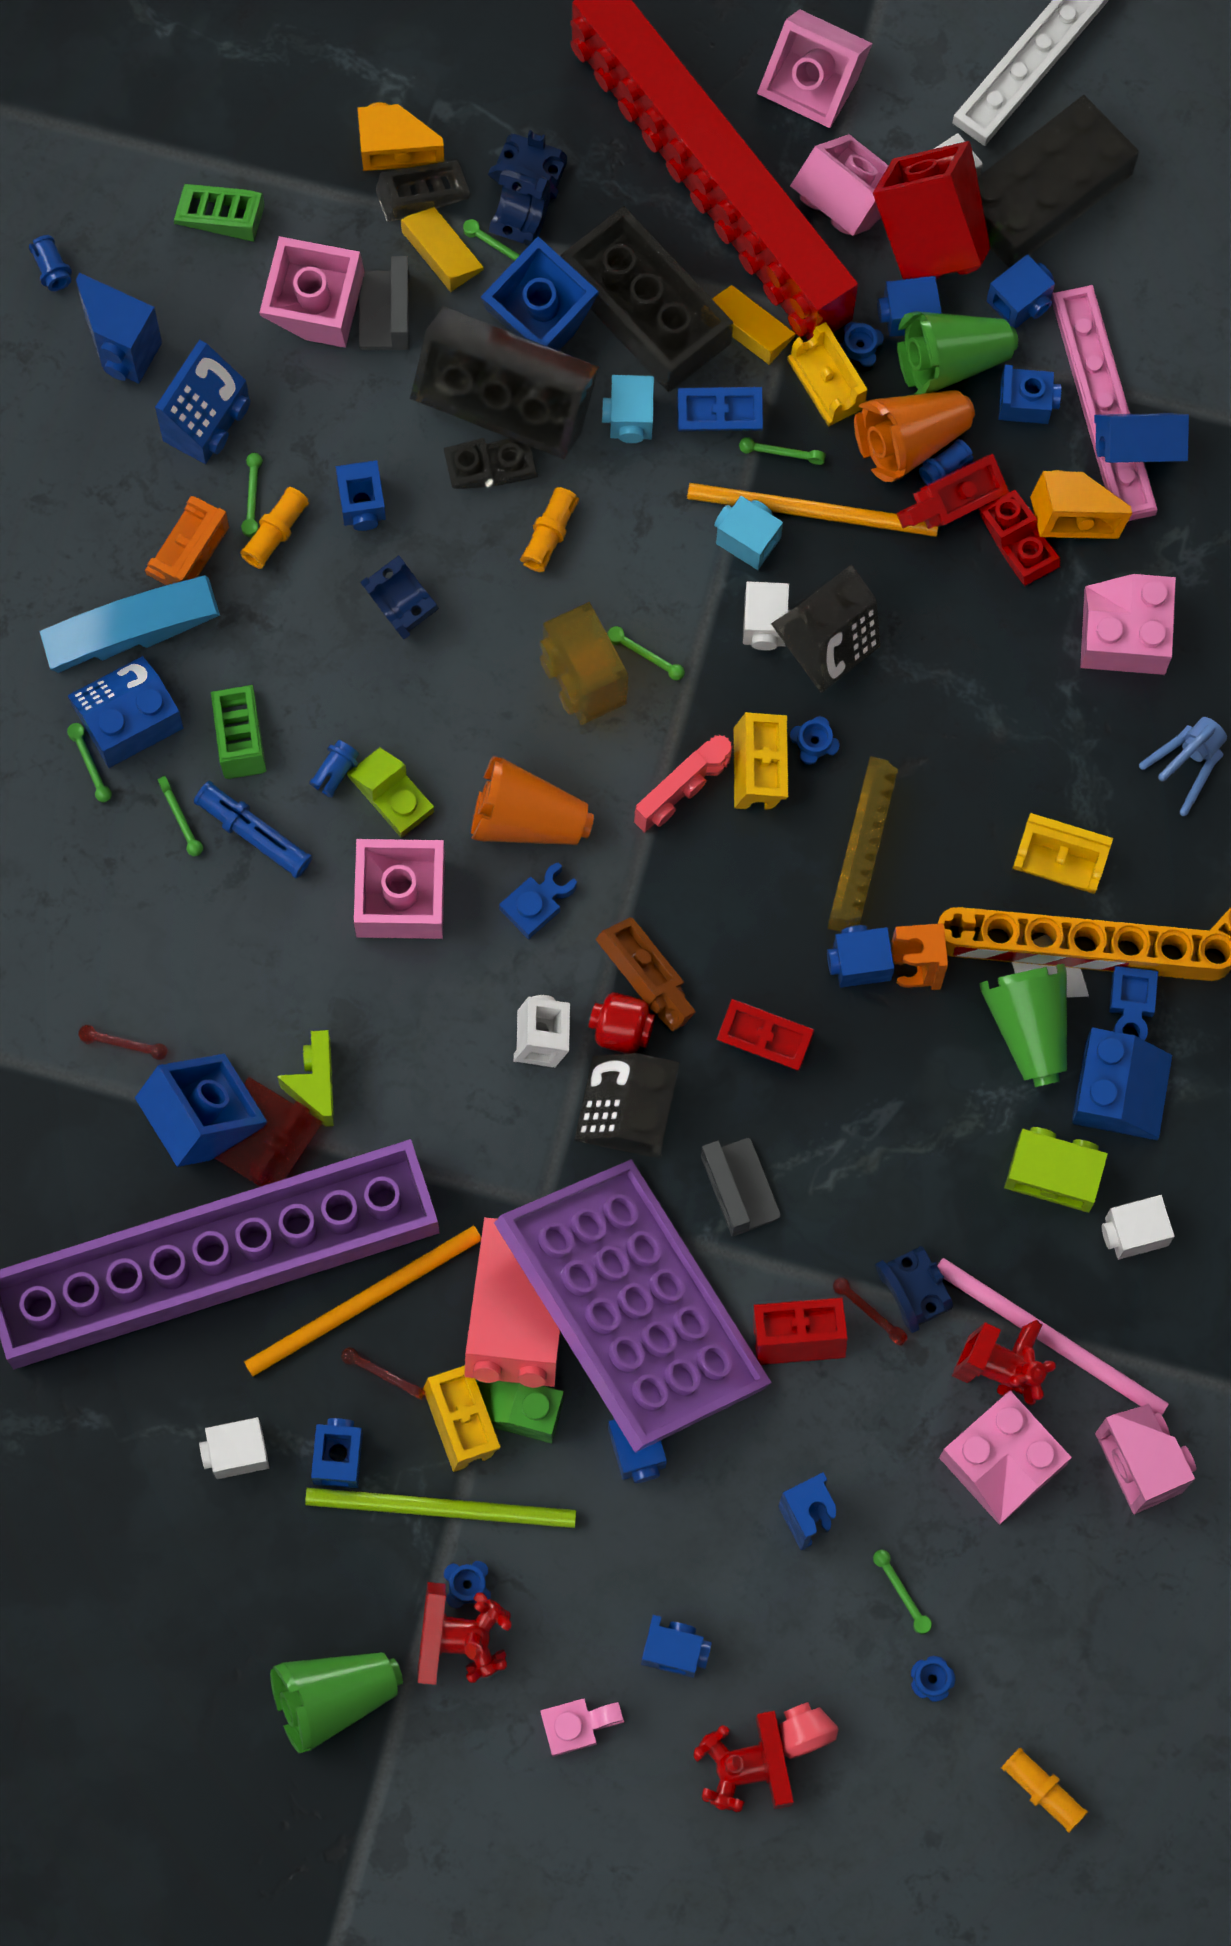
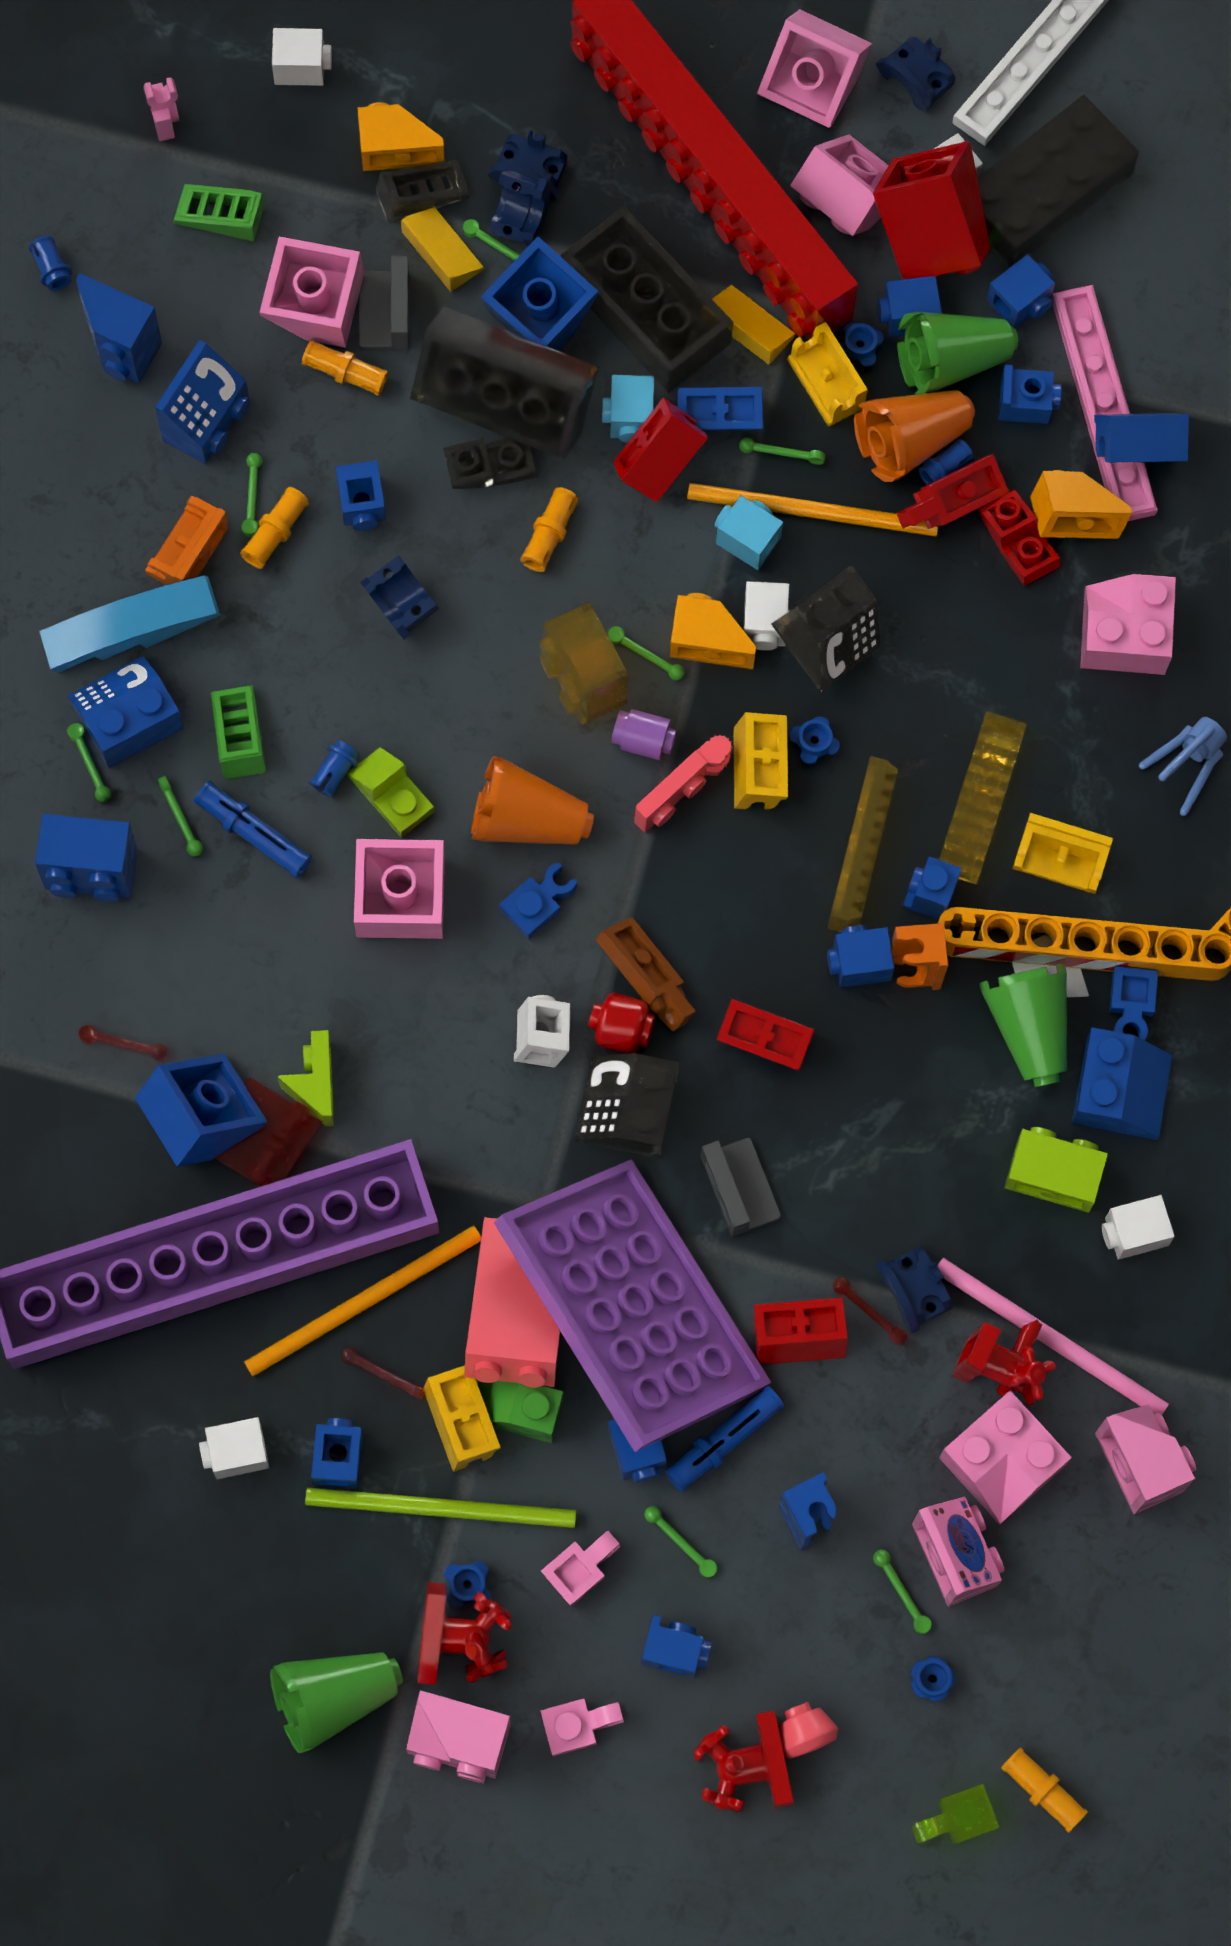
(86, 857): none -> blue brick
(163, 107): none -> bright pink plate
(300, 56): none -> white brick
(344, 367): none -> light orange pin
(458, 1737): none -> bright pink slope
(576, 1570): none -> bright pink plate
(643, 734): none -> medium lavender brick
(659, 450): none -> red hinge
(684, 1473): none -> blue pin
(707, 1567): none -> bright green hinge
(709, 633): none -> light orange slope
(919, 71): none -> dark blue piece
(932, 888): none -> blue brick
(957, 1549): none -> bright pink slope
(963, 1815): none -> clear neon green plate
(982, 794): none -> clear yellow gear

